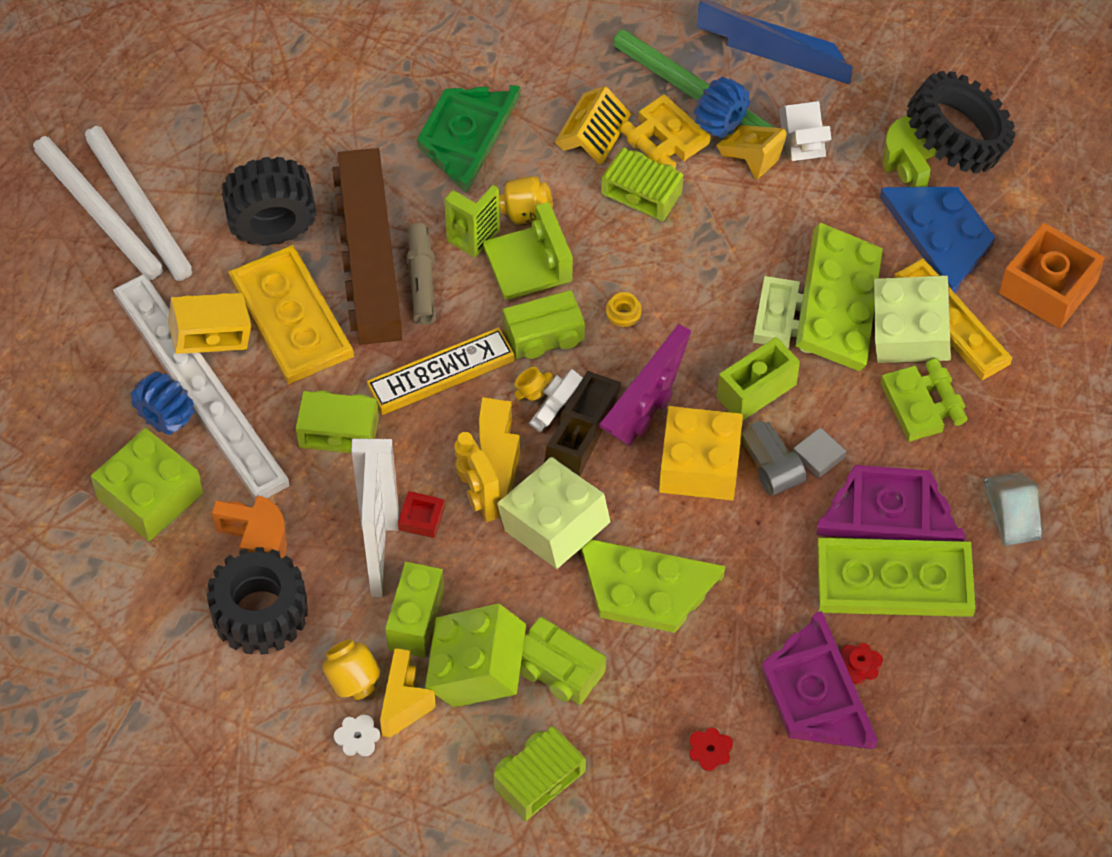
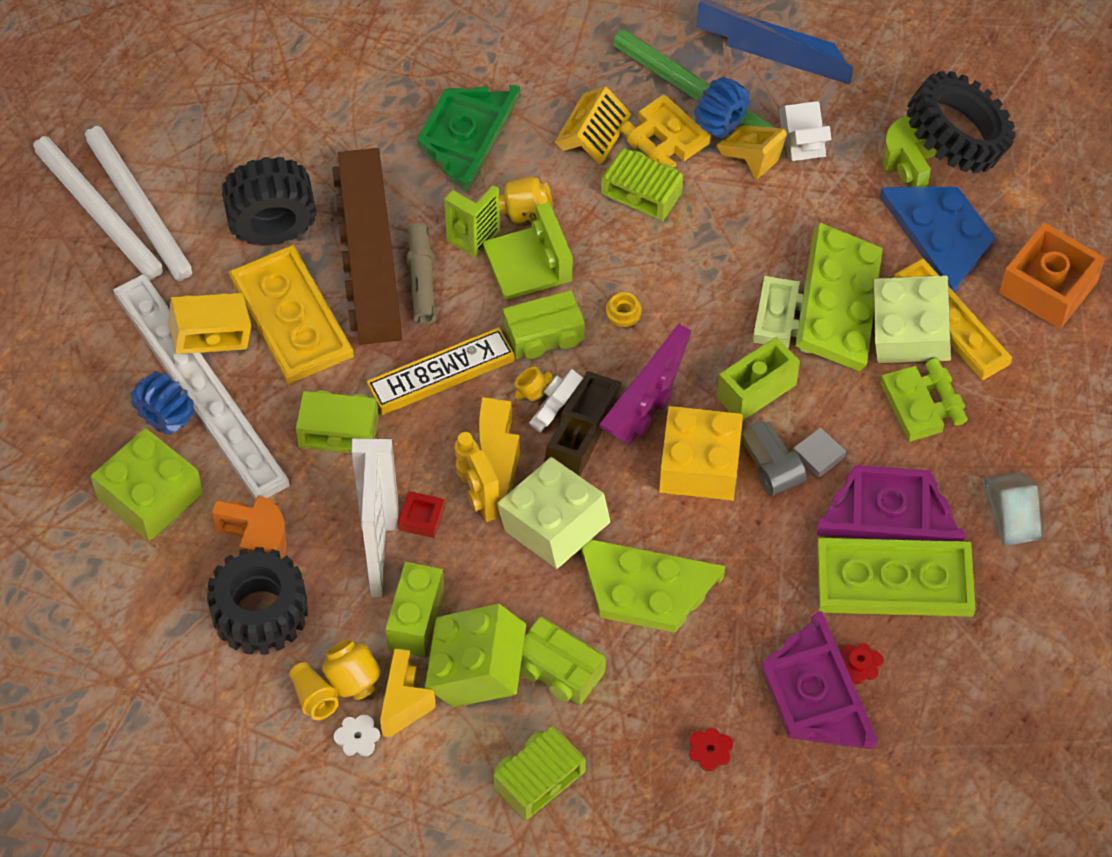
(314, 693): none -> yellow cone

